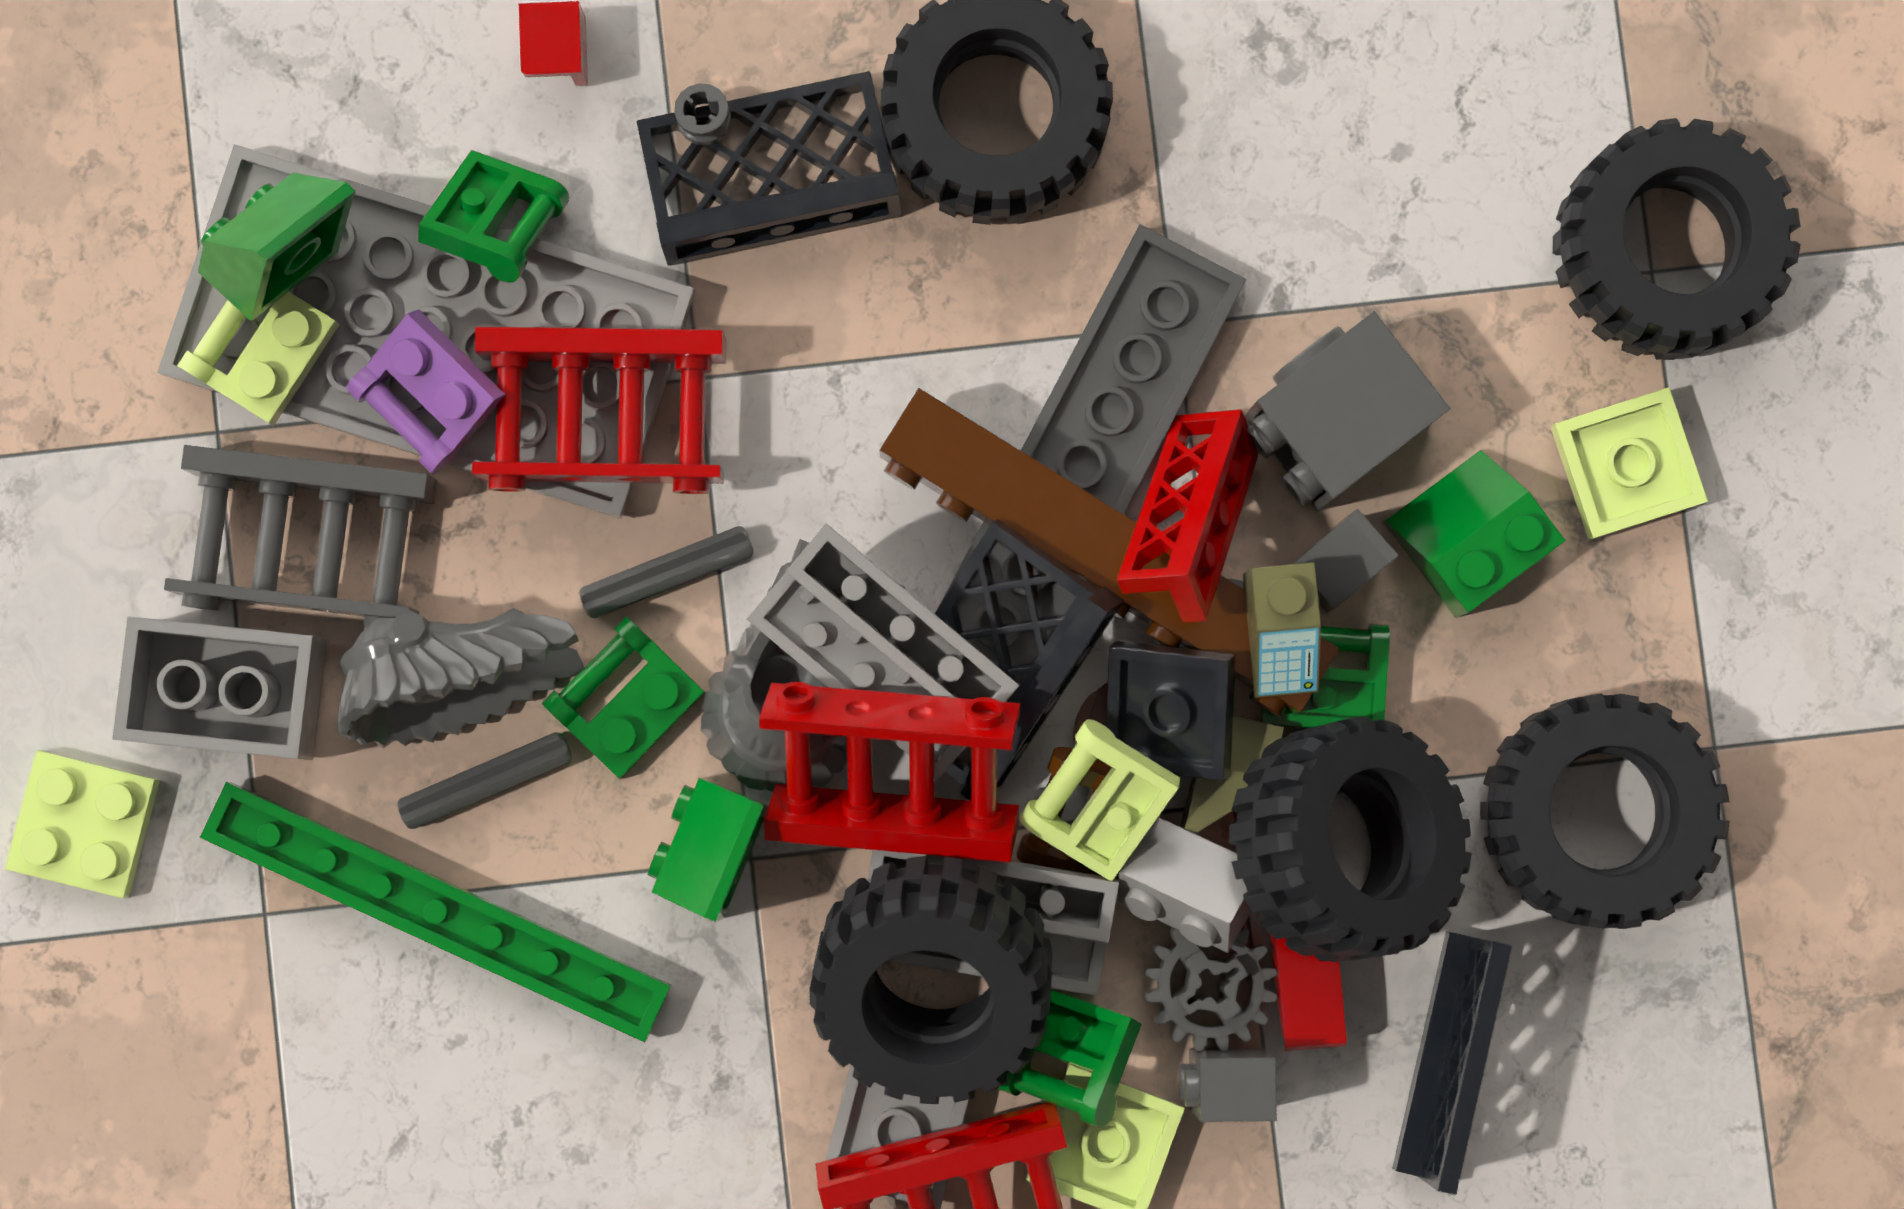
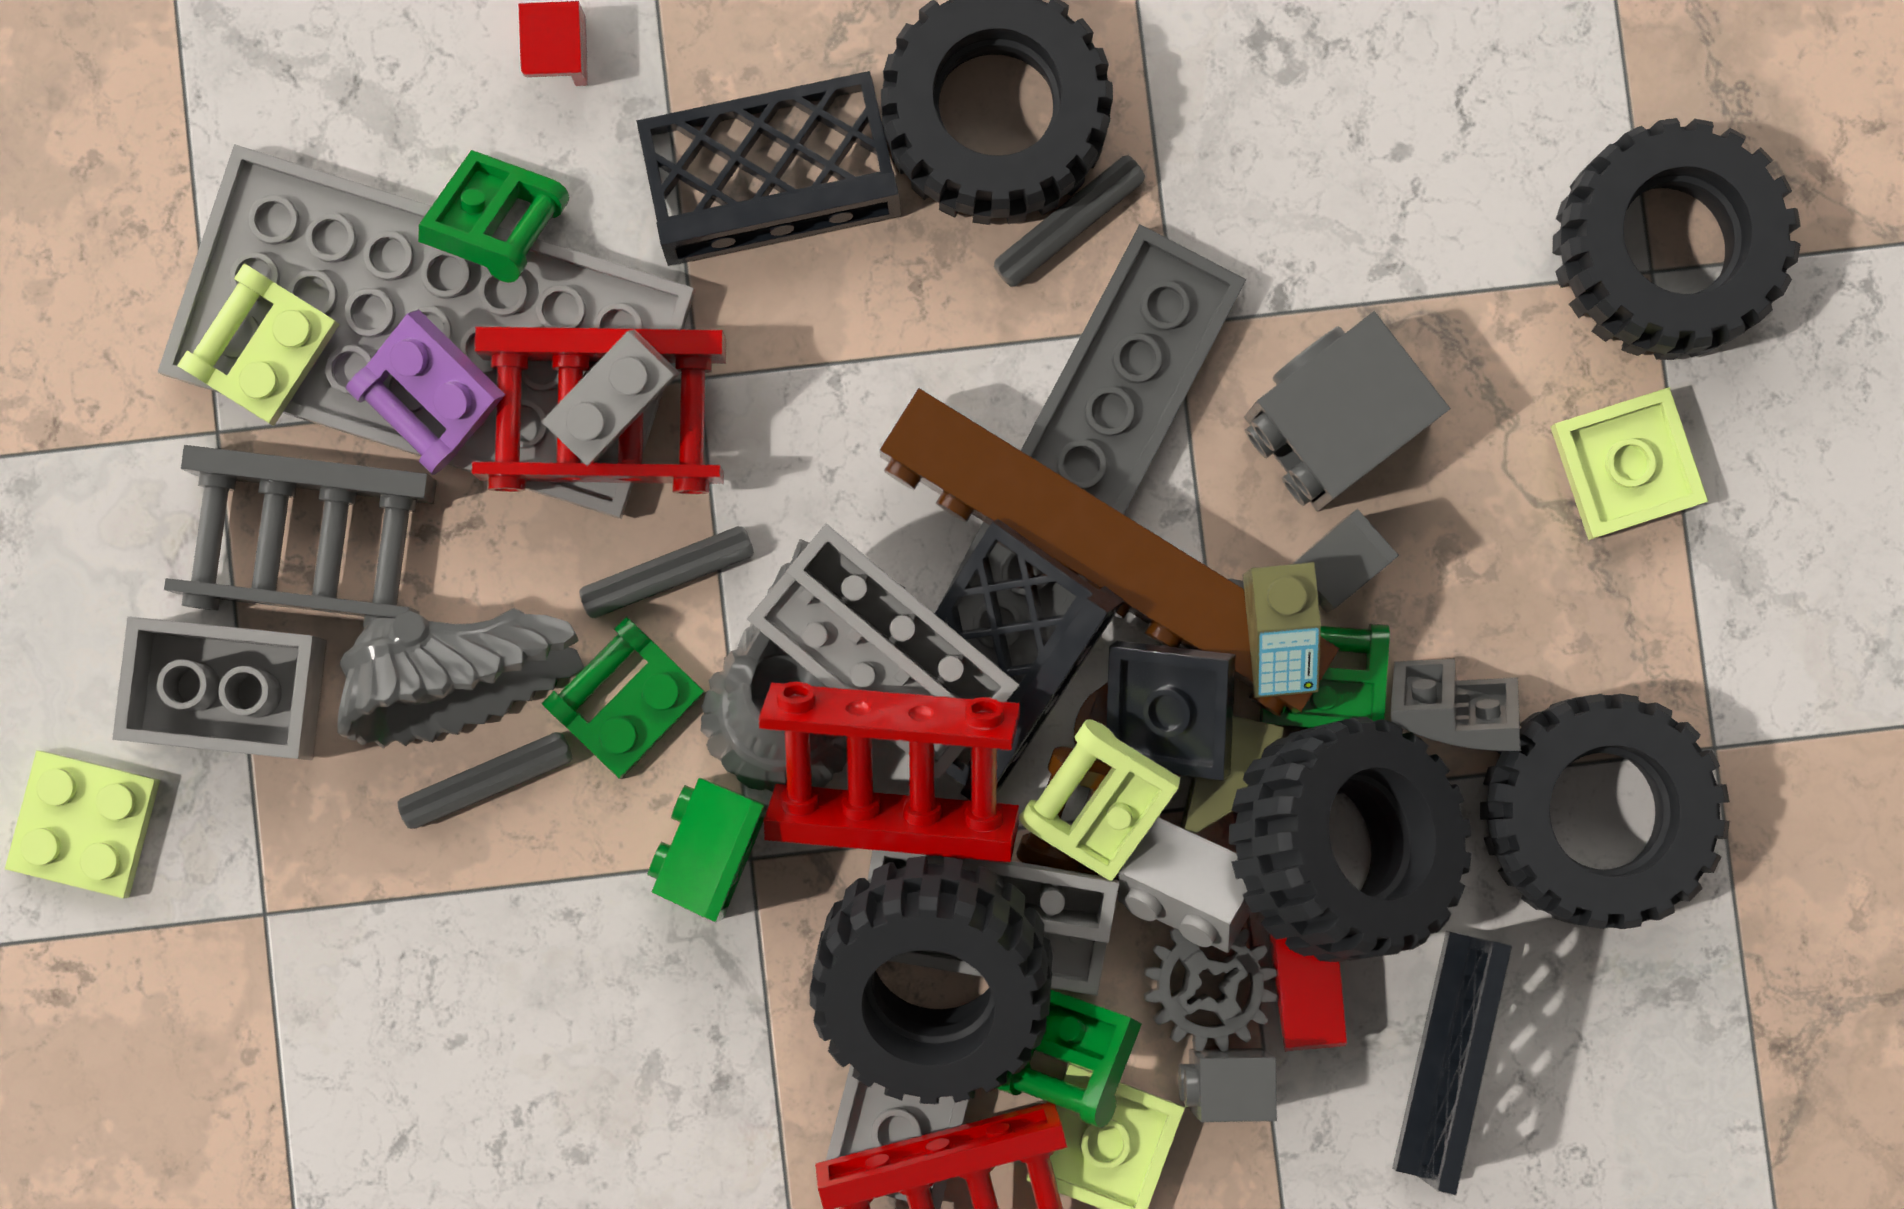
(275, 240): green slope -> none
(436, 911): green plate -> none
(610, 397): none -> light grey brick
(717, 102): dark grey bush -> none
(1069, 220): none -> dark grey axle
(1210, 506): red fence -> none
(1455, 711): none -> dark grey slope
(1473, 533): green slope -> none

